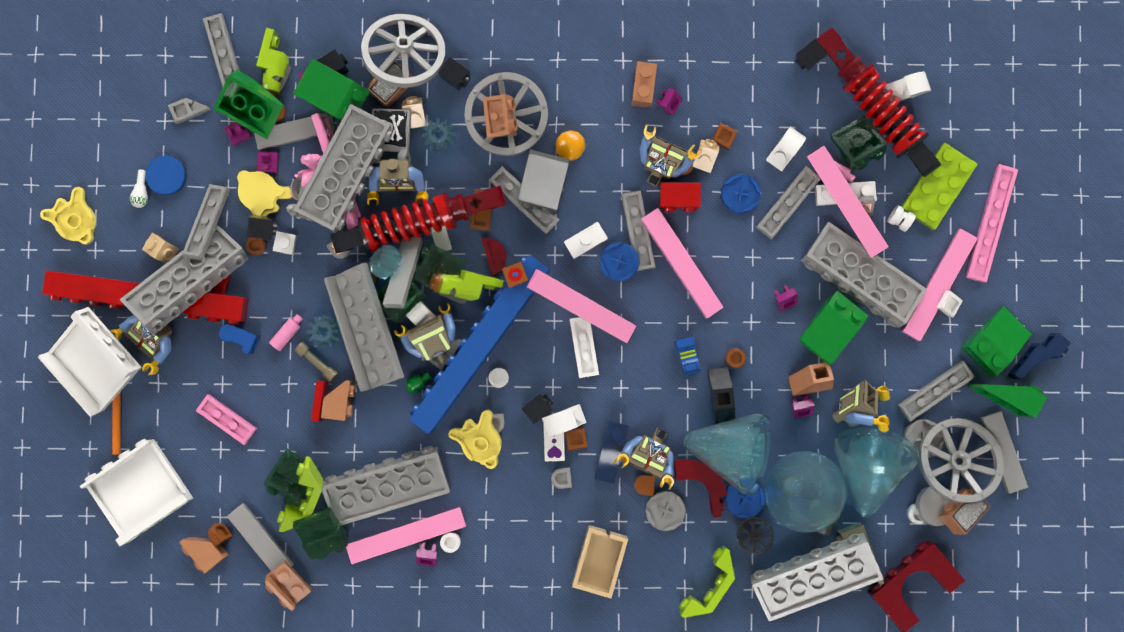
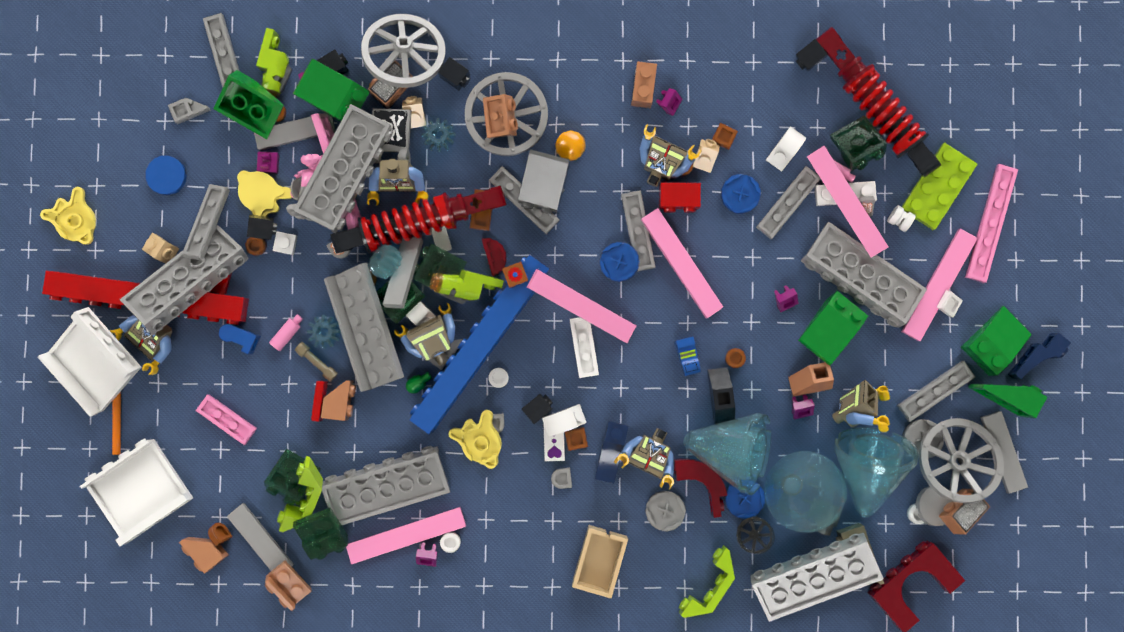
(139, 194): white piece -> none
(237, 133): magenta tile -> none
(585, 240): white tile -> none
(645, 484): dark orange tile -> none
(910, 86): white brick -> none

